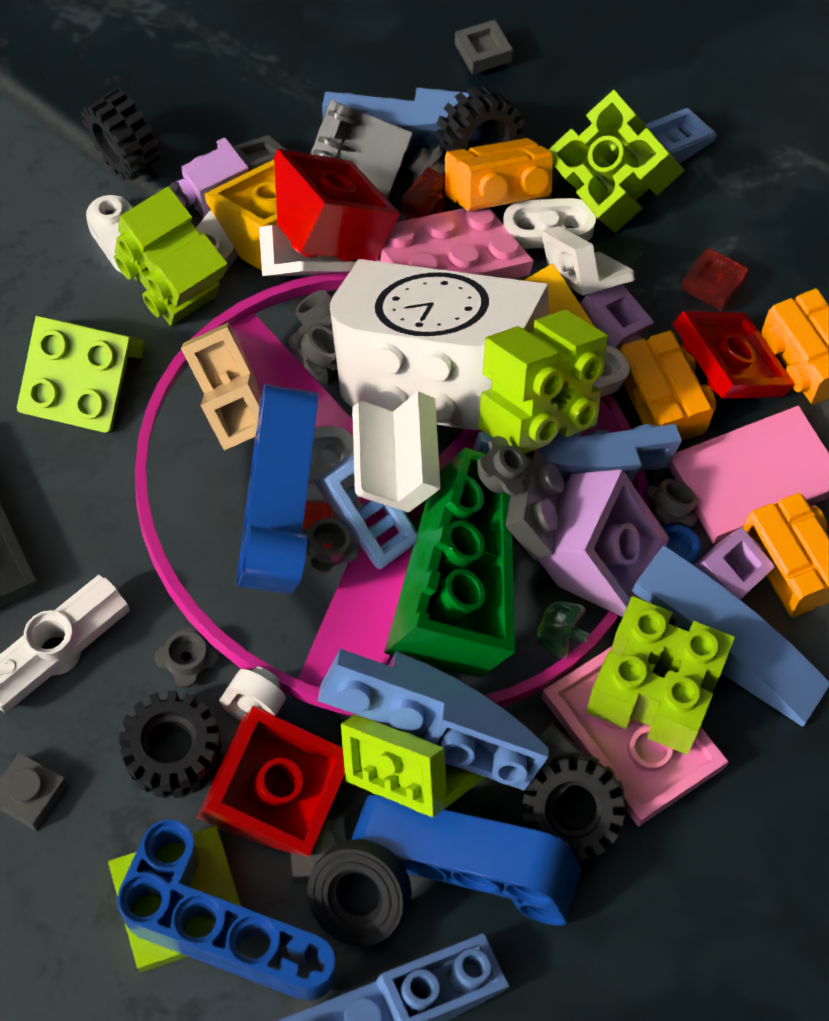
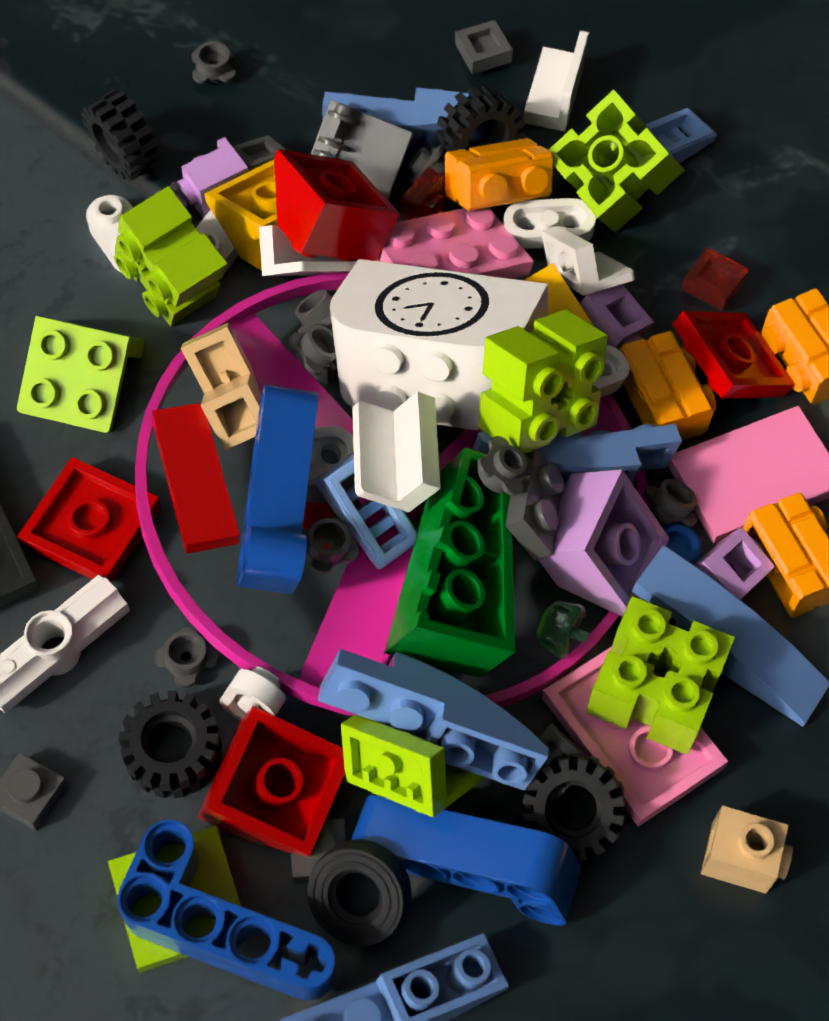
(86, 521): none -> red plate
(195, 478): none -> red tile
(213, 63): none -> dark grey plate
(556, 86): none -> white panel
(747, 850): none -> tan brick

